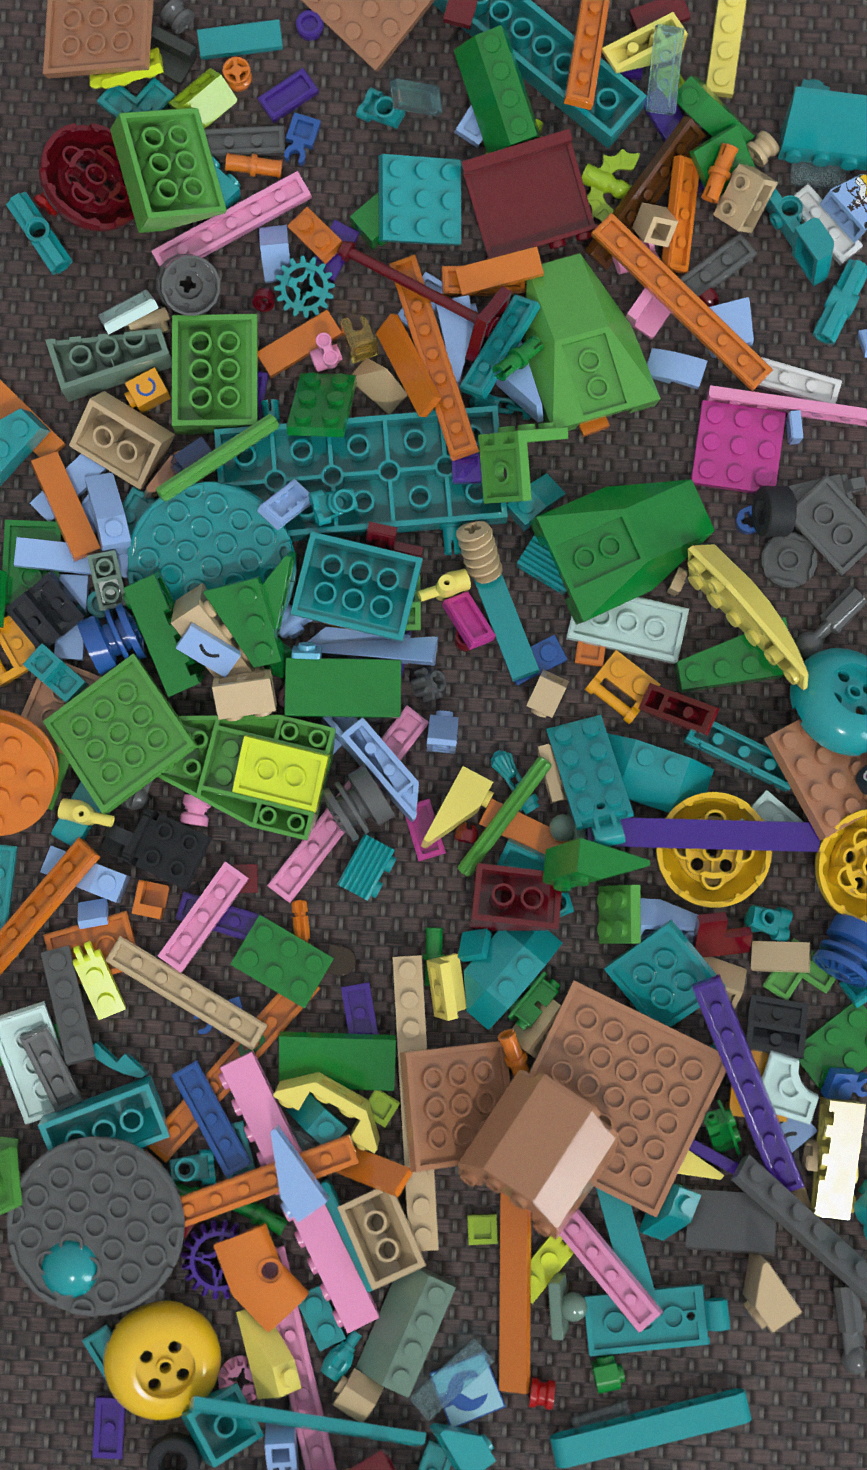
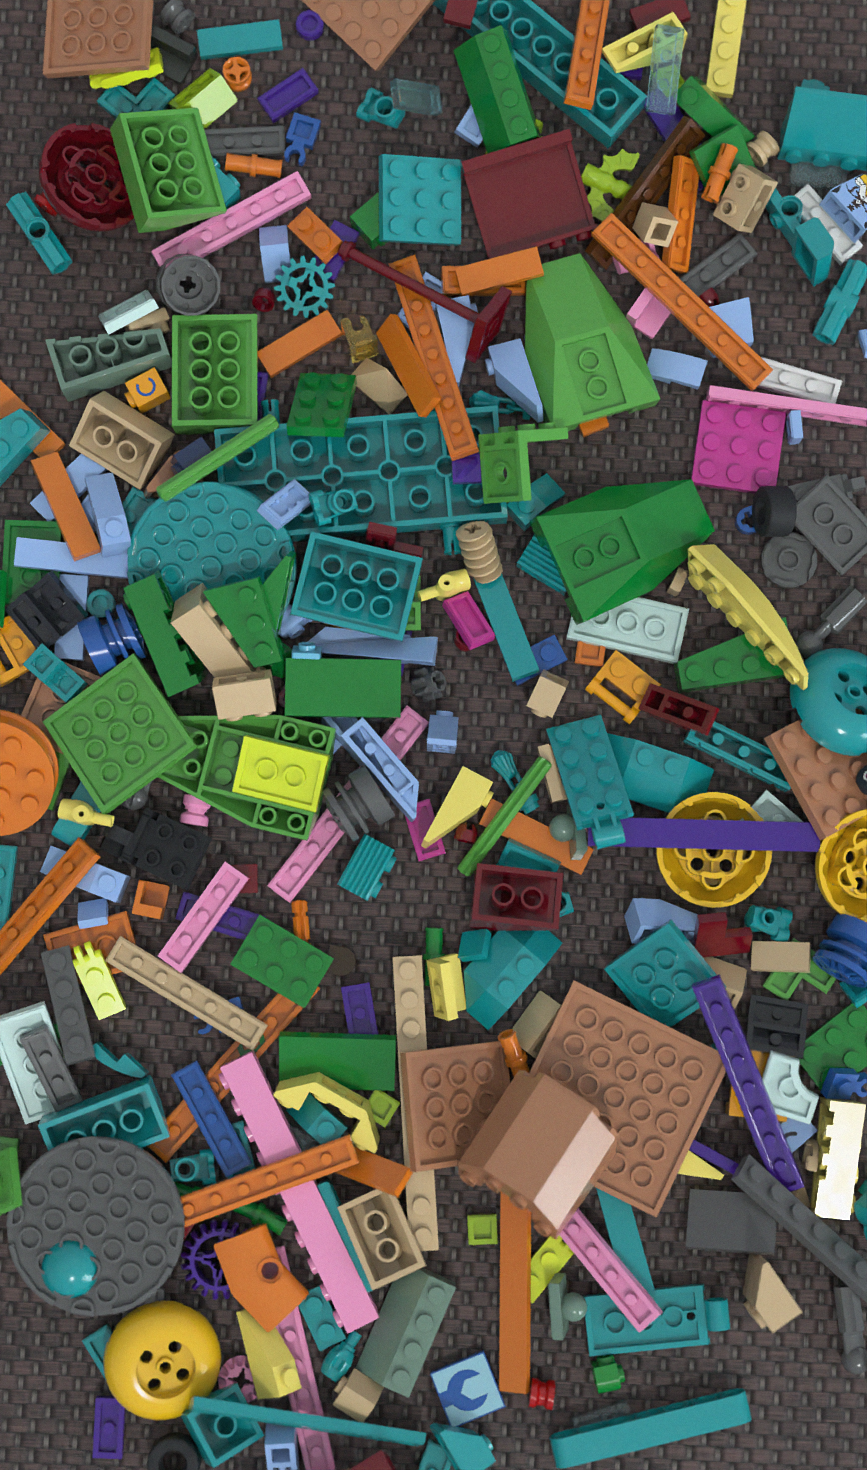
(107, 579): sand green slope -> none
(208, 650): light blue tile -> none
(297, 1183): light blue slope -> none
(327, 355): bright pink plate -> none
(451, 1379): clear light blue tile -> none
(503, 338): teal tile -> none
(517, 358): green pin -> none
(525, 1008): green hinge -> none
(586, 862): green slope -> none
(619, 914): bright green plate -> none
(674, 1214): teal slope -> none
(722, 1129): green hinge -> none

